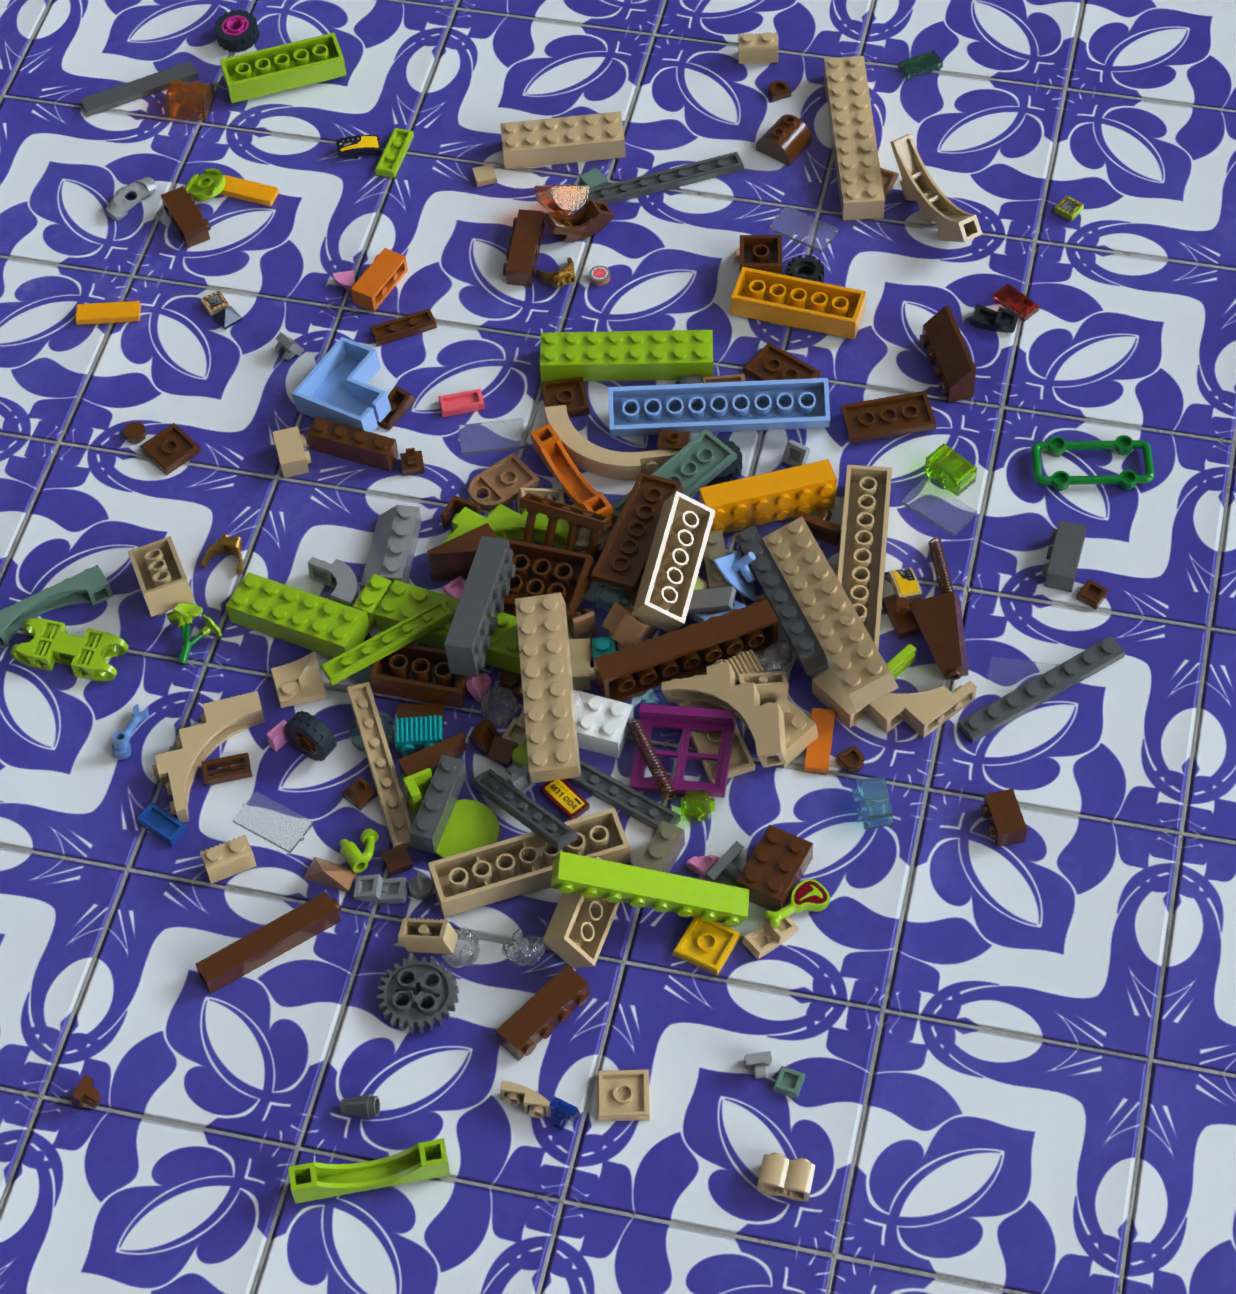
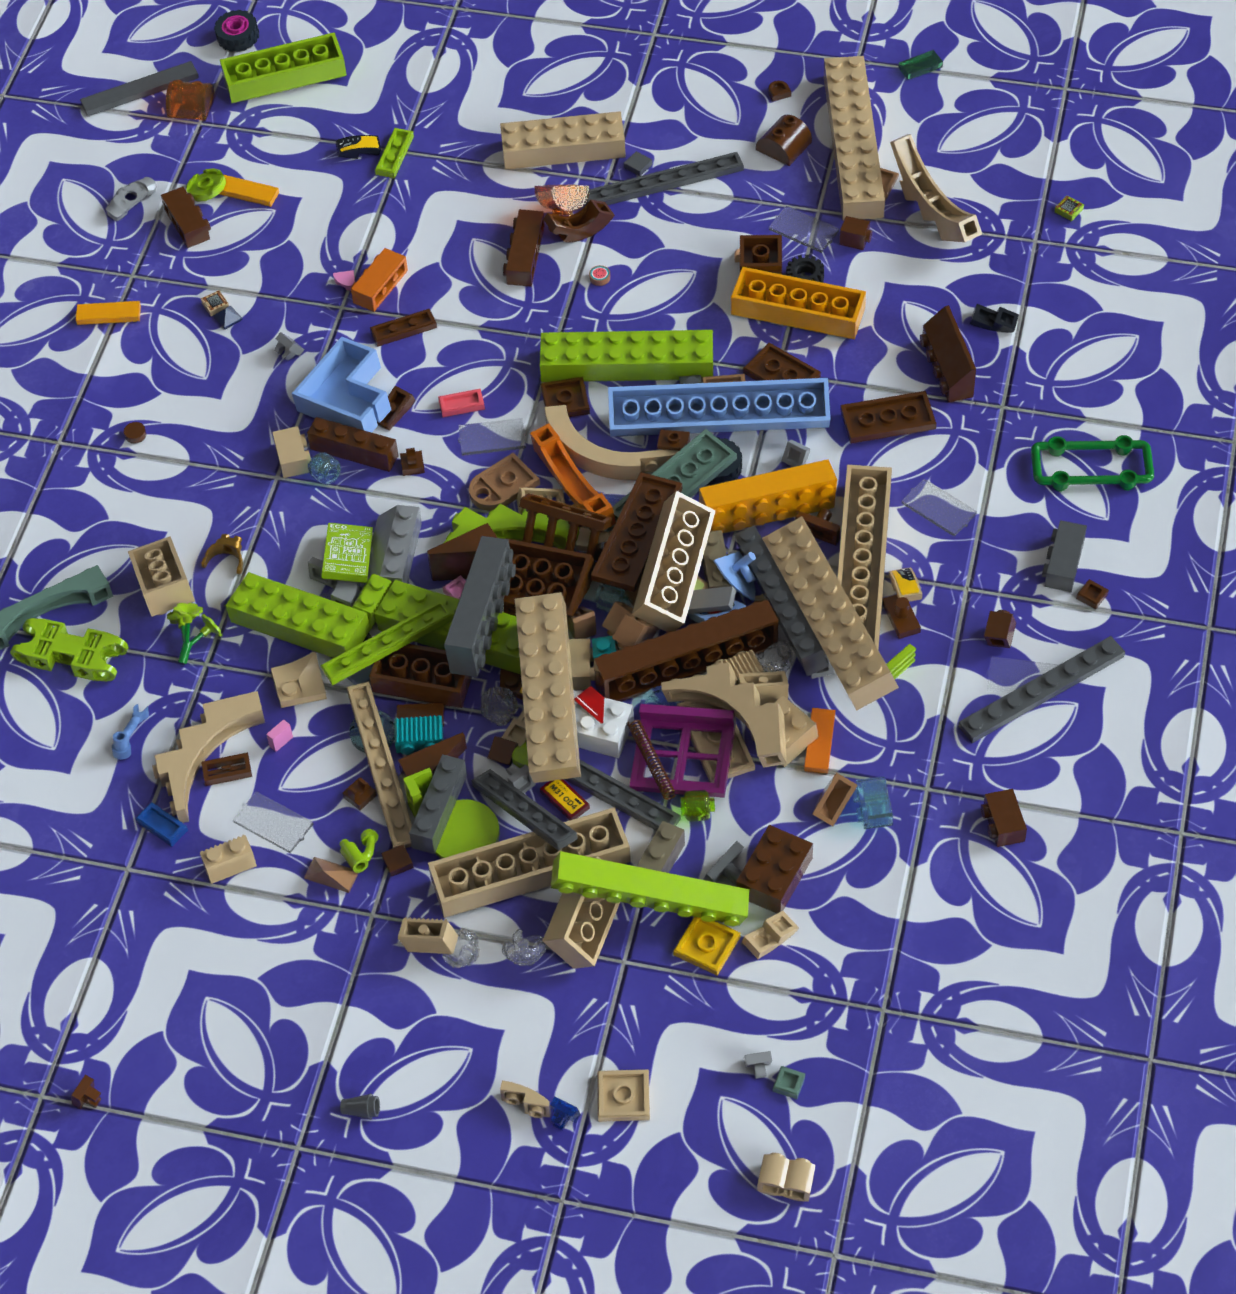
(170, 449): reddish brown tile -> none
(268, 942): reddish brown brick -> none
(310, 736): black wheel -> none
(324, 468): none -> clear light blue head
(347, 552): none -> lime tile
(379, 890): light grey slope -> none
(414, 1164): lime arch -> none
(417, 994): dark grey gear -> none
(420, 886): light grey tile -> none
(455, 506): reddish brown bracket -> none
(478, 685): bright pink tile -> none
(484, 175): tan tile -> none
(484, 735): reddish brown tile -> none
(543, 1013): reddish brown brick -> none
(560, 277): pearl gold helmet -> none
(592, 702): none -> red sticker
(593, 178): sand green tile -> none
(638, 163): none -> dark grey tile
(702, 864): bright pink tile -> none
(758, 48): tan brick -> none
(807, 895): lime piece -> none
(834, 799): none -> medium nougat slope
(850, 760): reddish brown tile -> none
(855, 233): none -> reddish brown brick
(920, 710): tan arch -> none
(944, 632): reddish brown slope -> none
(945, 578): reddish brown piece -> none
(950, 469): clear neon green brick -> none
(1000, 629): none -> reddish brown brick
(1016, 302): clear red tile -> none

